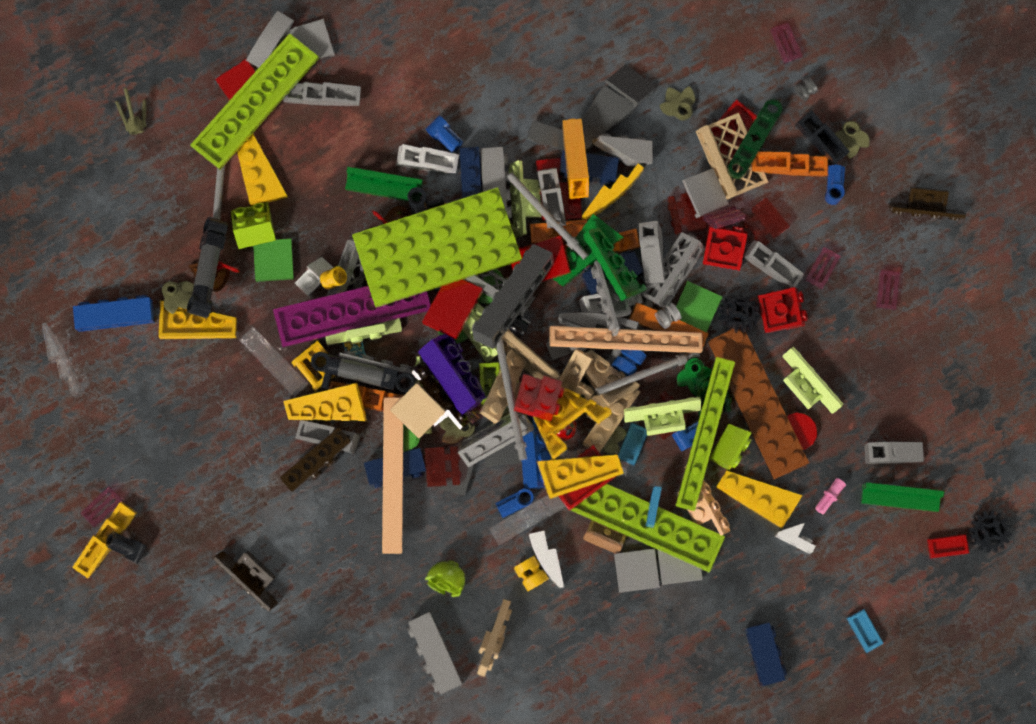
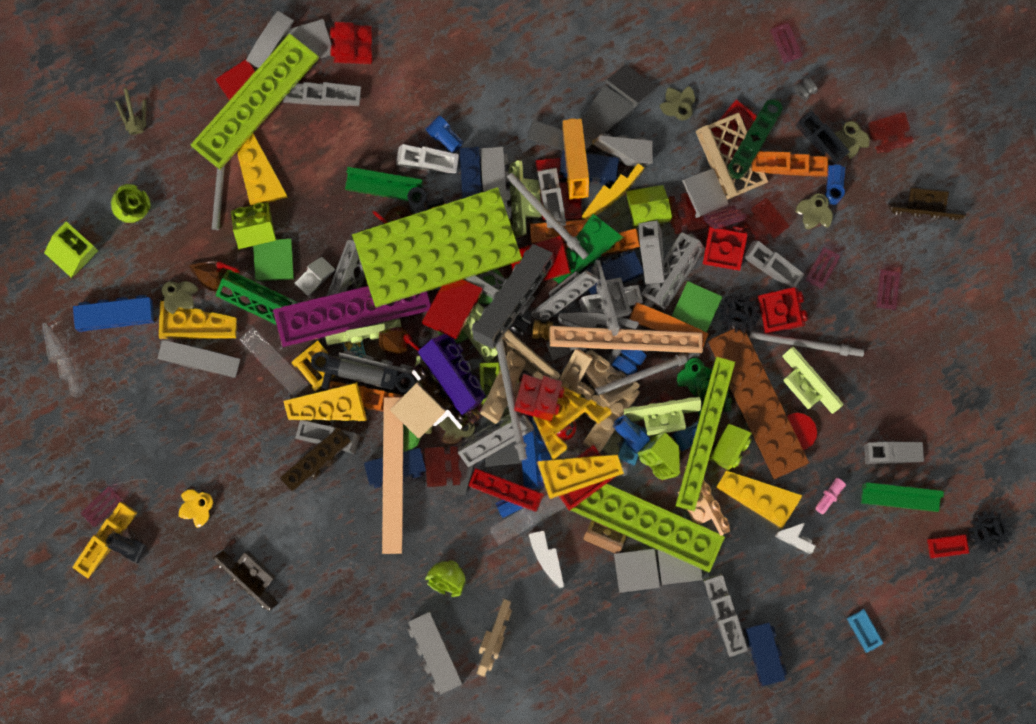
(69, 249): none -> lime slope
(130, 203): none -> lime cylinder
(193, 509): none -> yellow plate
(198, 358): none -> light grey slope
(210, 245): black piece -> none
(255, 292): none -> green fence
(333, 278): yellow wheel -> none
(351, 43): none -> red plate
(395, 341): none -> reddish brown piece
(506, 490): none -> red tile
(535, 579): yellow wheel -> none
(541, 329): none -> pearl gold wheel
(564, 294): none -> light grey bracket
(613, 265): green wing -> none
(633, 436): none -> blue piece
(649, 205): none -> lime slope
(654, 501): dark azure tile -> none
(661, 456): none -> lime slope
(668, 315): light grey wheel -> none
(725, 615): none -> light grey slope
(815, 214): none -> olive plate
(842, 349): none -> light grey bar
(888, 127): none -> clear red plate

